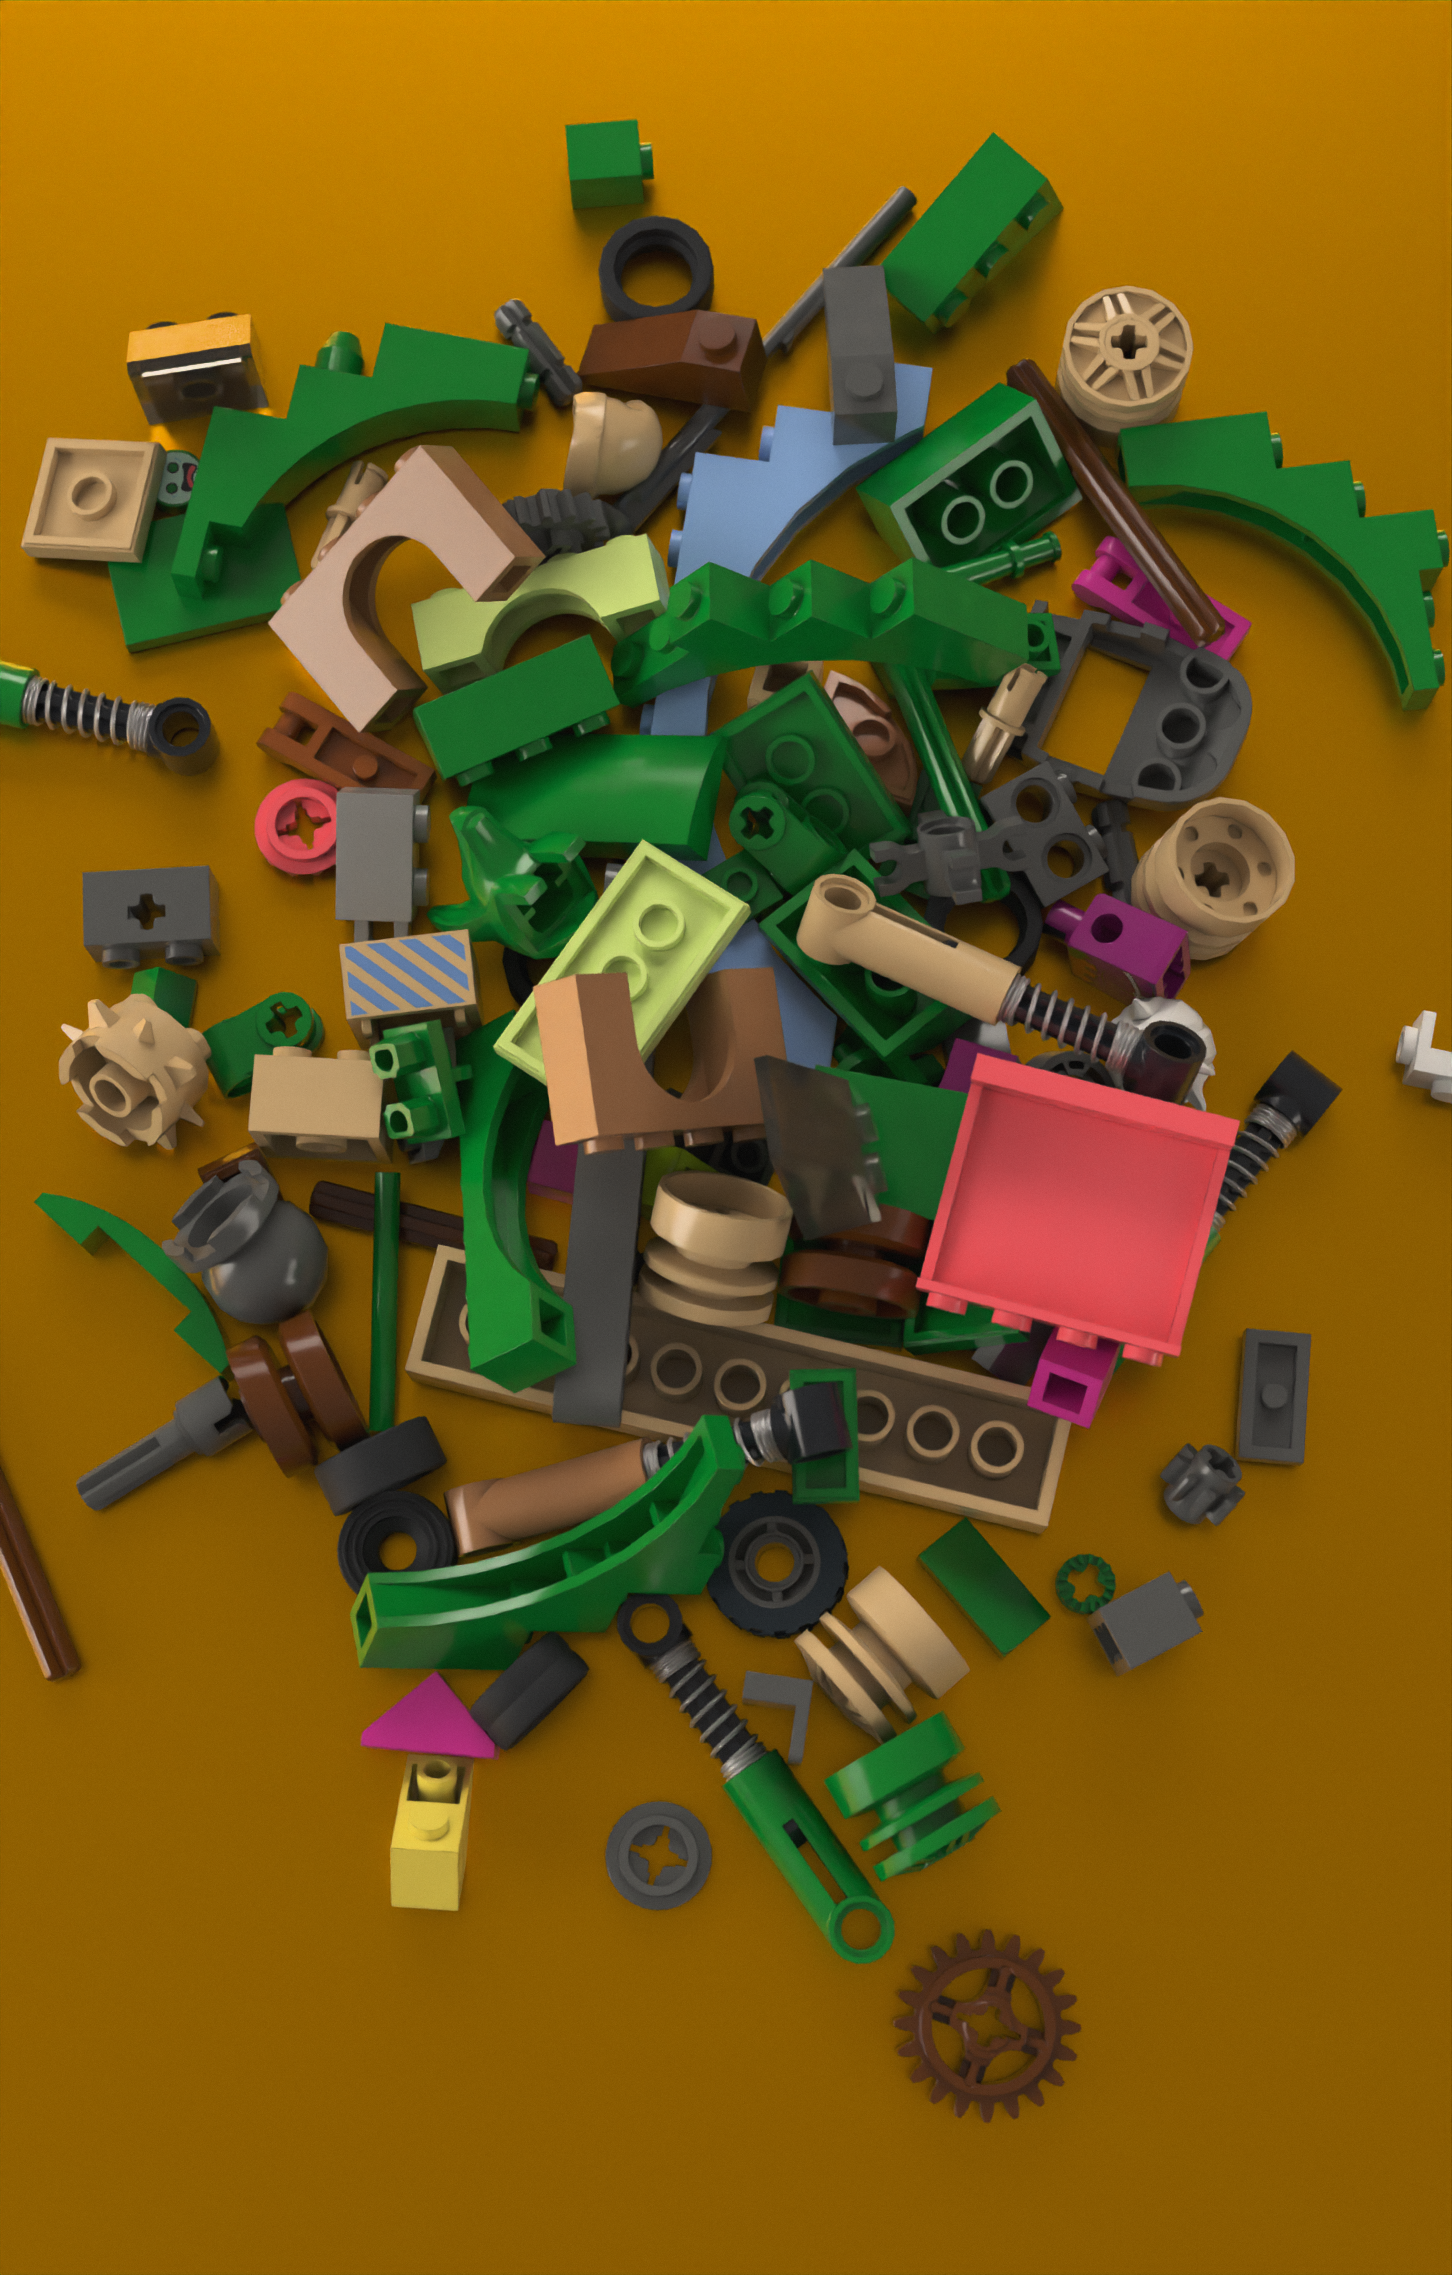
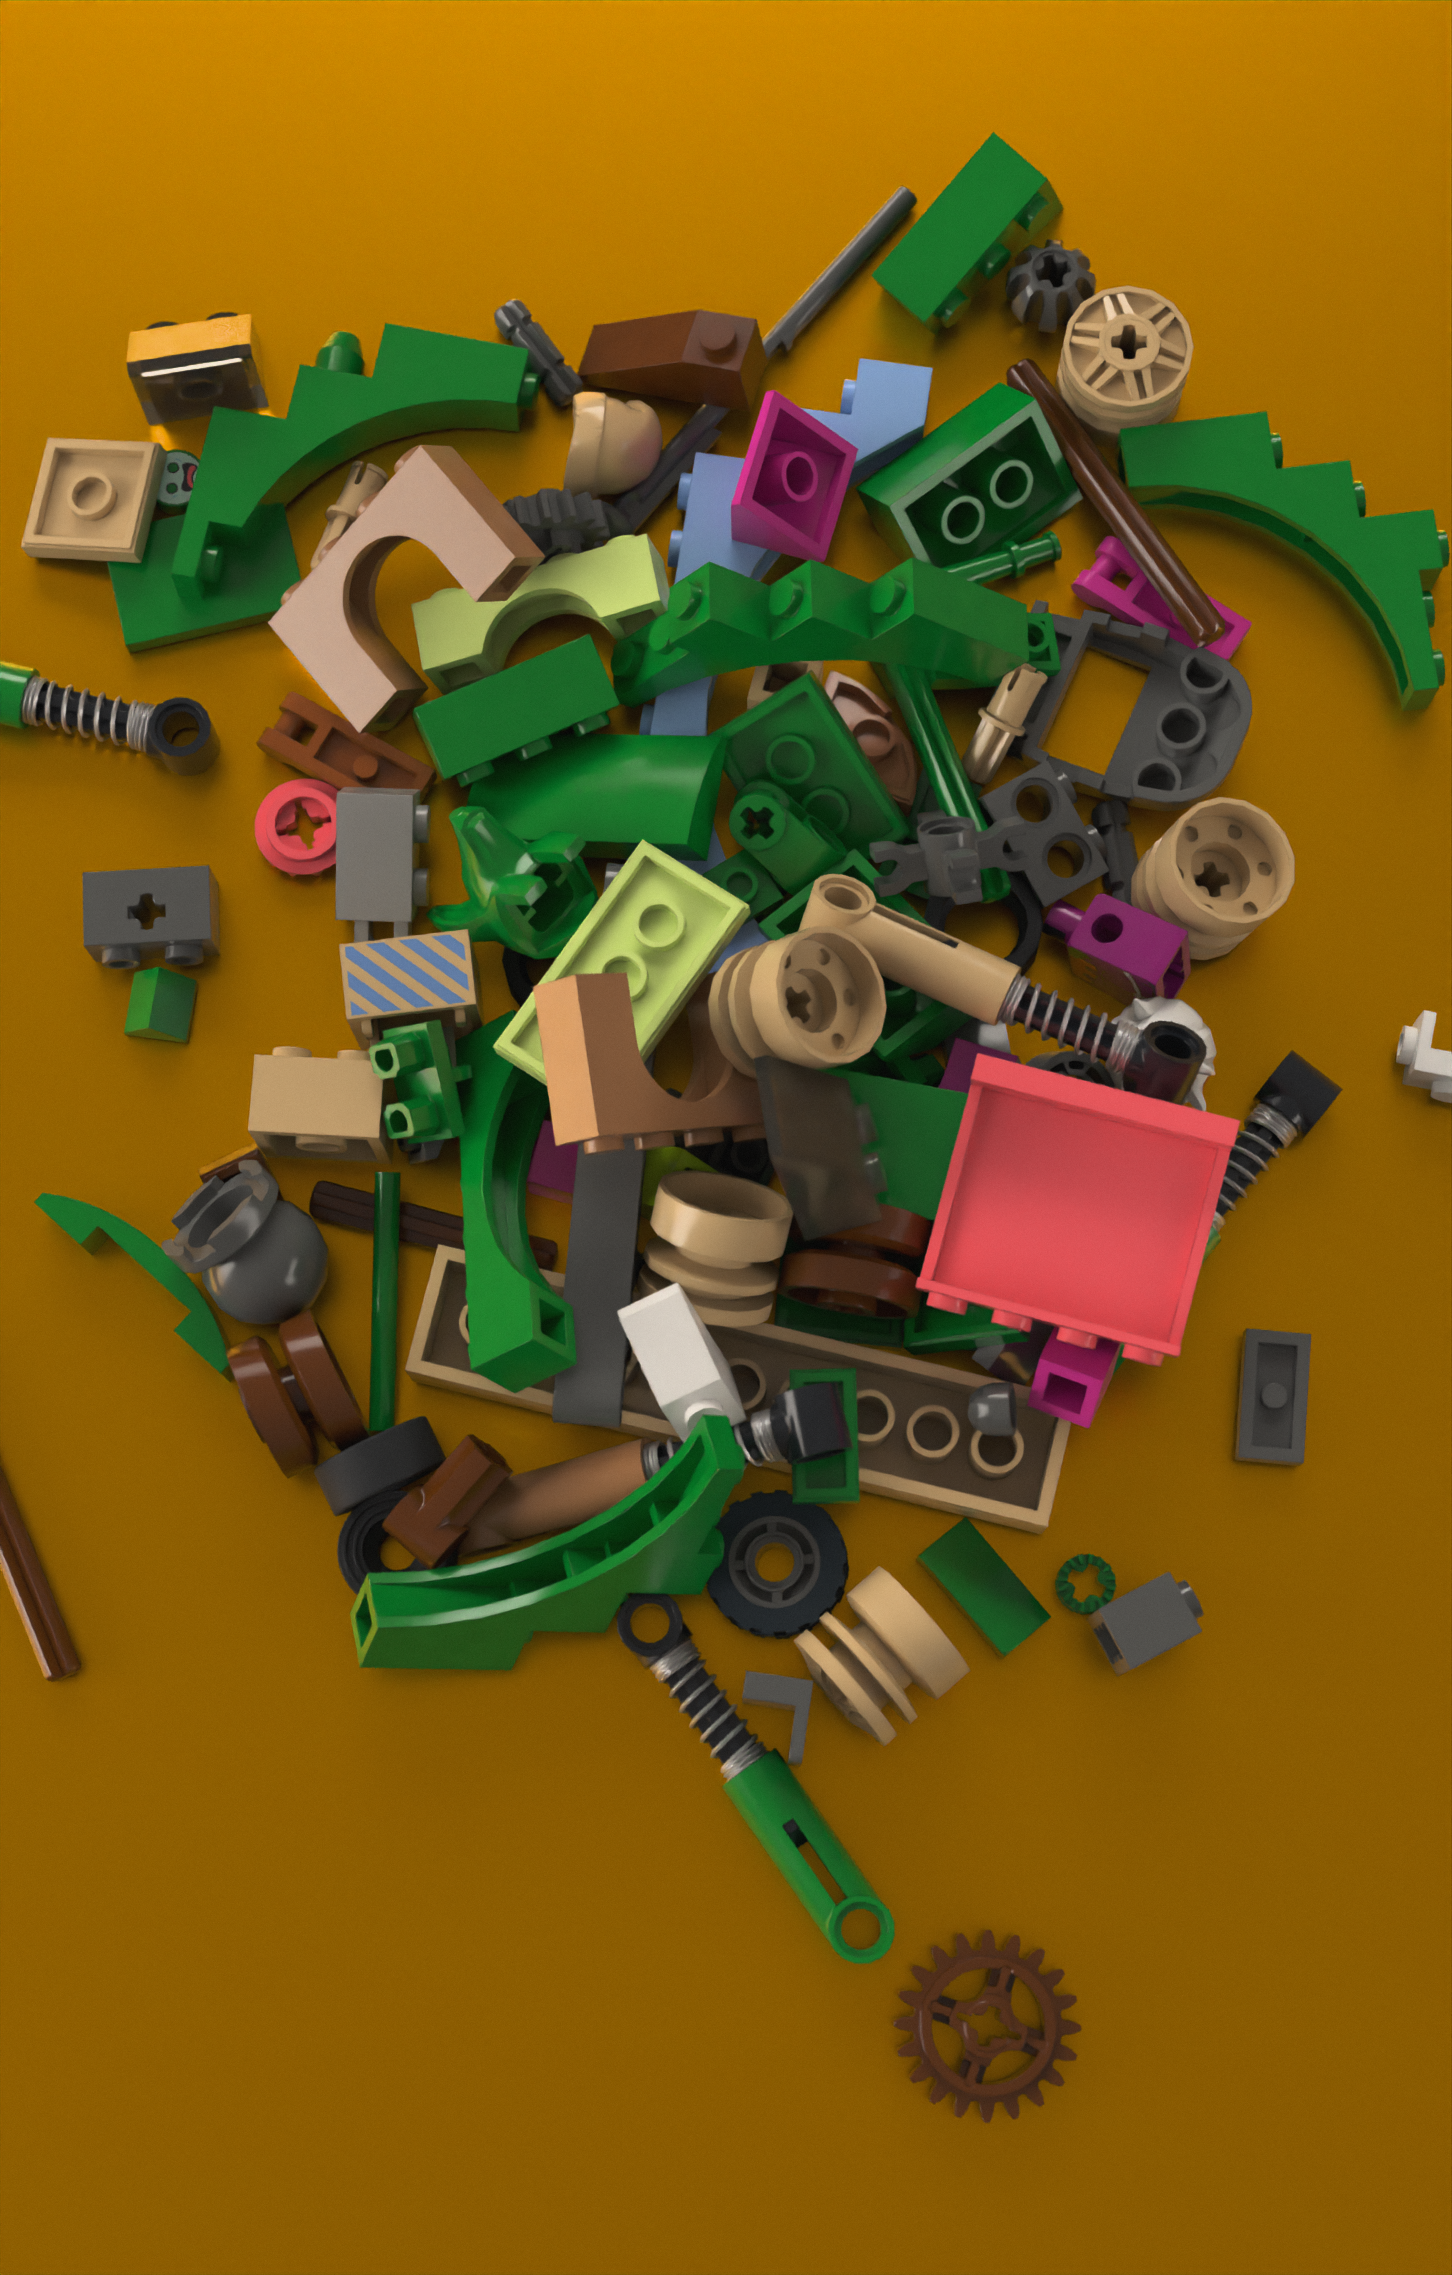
(136, 1071): tan brick -> none
(201, 1424): dark grey piece -> none
(258, 1032): green piece -> none
(431, 1722): dark pink slope -> none
(431, 1832): light yellow slope -> none
(437, 1515): none -> reddish brown piece
(529, 1690): black tyre -> none
(607, 164): green brick -> none
(630, 1871): dark grey gear -> none
(650, 235): black tyre -> none
(681, 1360): none -> white slope
(791, 482): none -> dark pink slope
(798, 1000): none -> tan wheel
(859, 355): dark grey slope -> none
(912, 1797): green wheel -> none
(994, 1409): none -> dark grey hinge
(1049, 284): none -> dark grey piece
(1202, 1484): dark grey gear -> none

